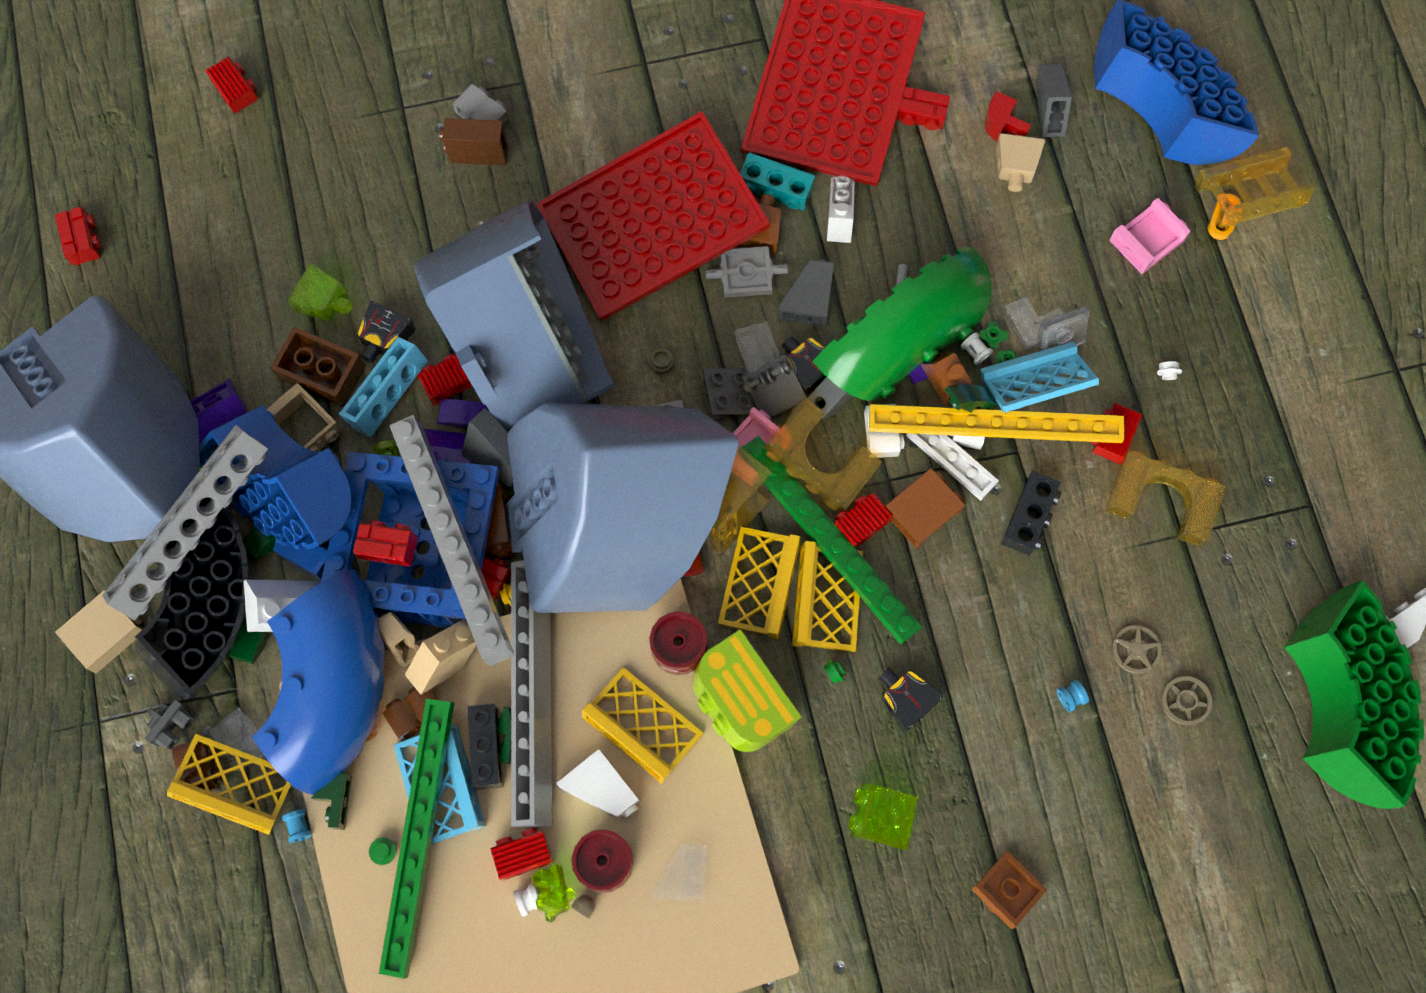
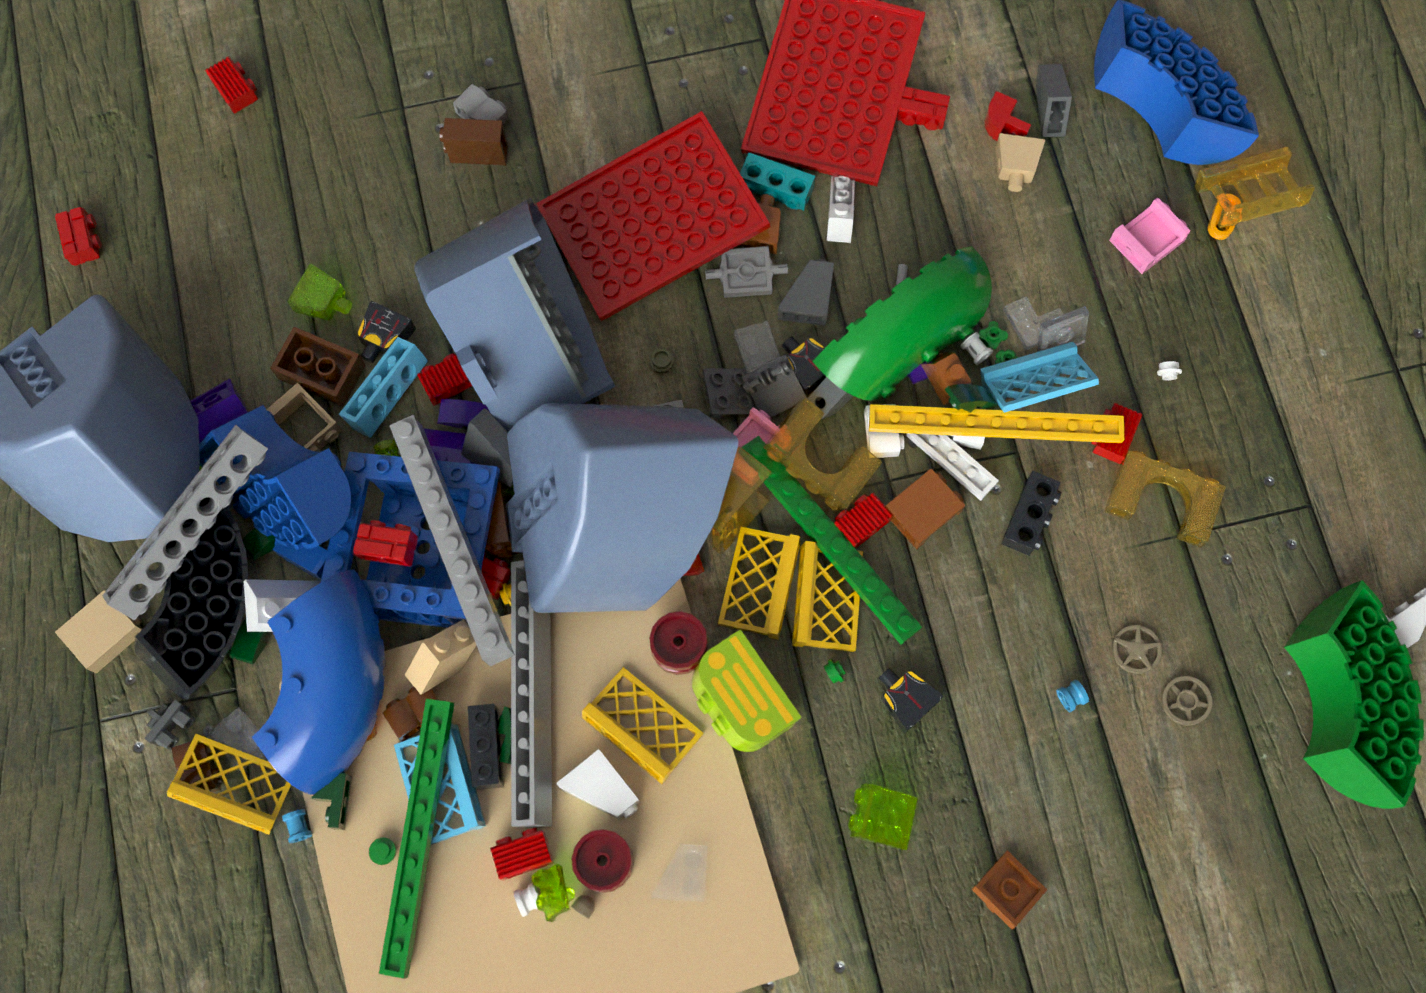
(397, 638): tan brick -> none

